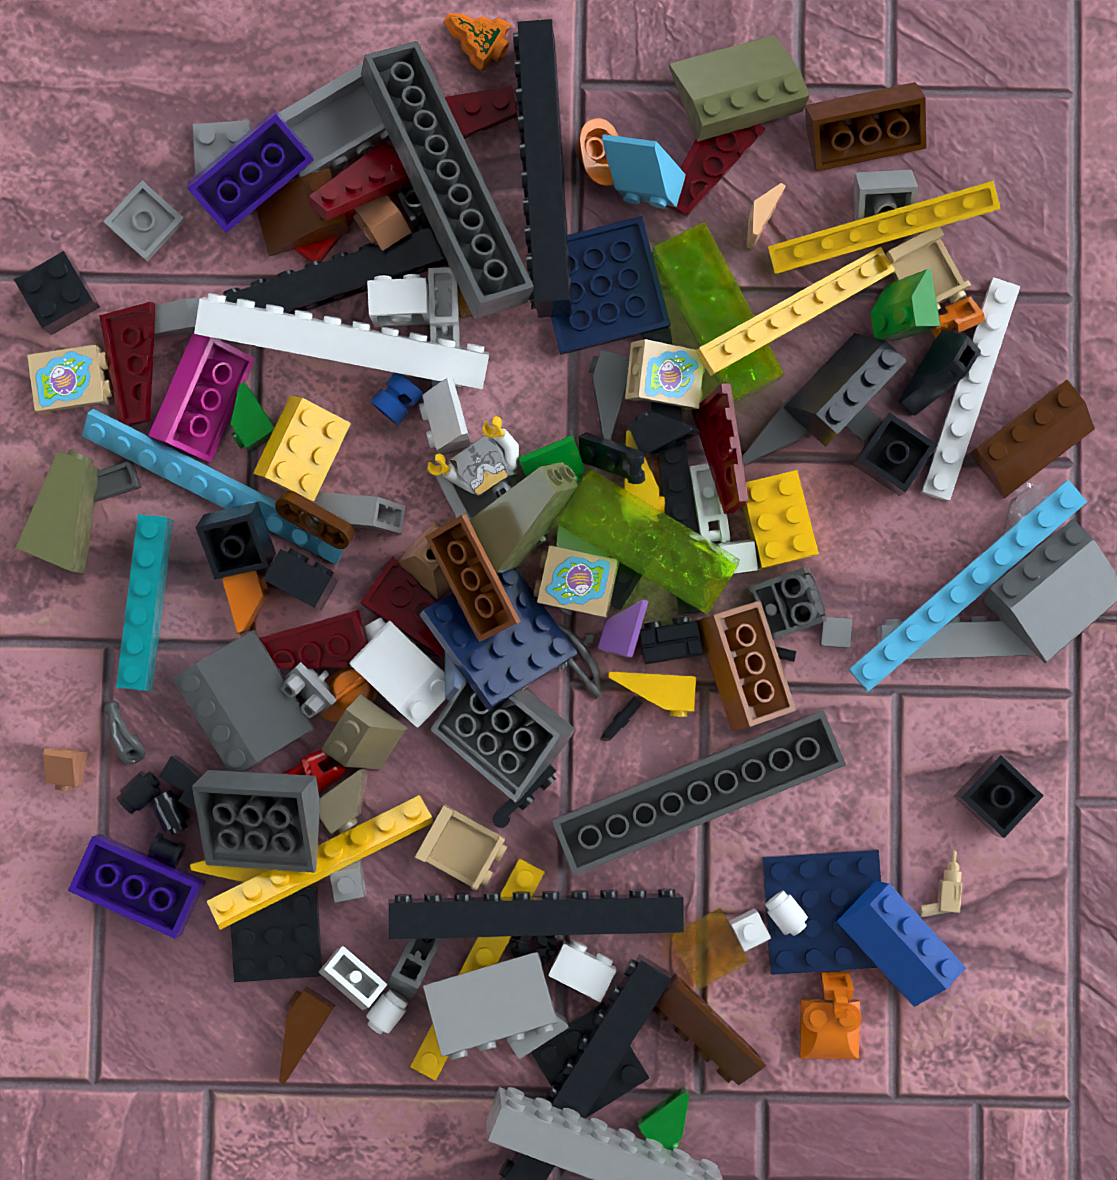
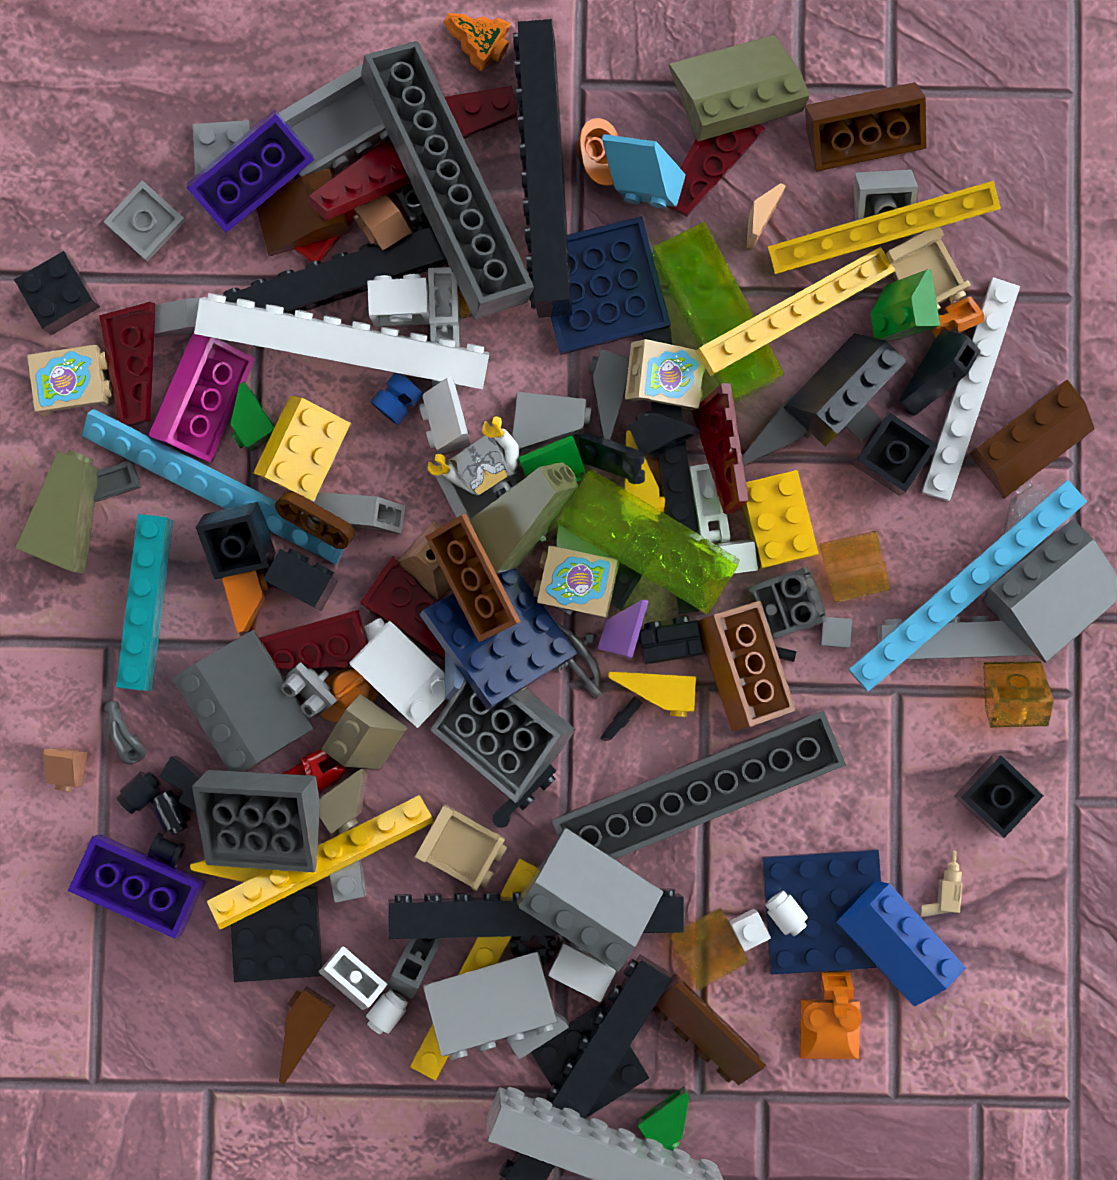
(547, 419): none -> light grey slope
(590, 899): none -> slope
(855, 566): none -> clear yellow slope
(1017, 694): none -> clear yellow slope

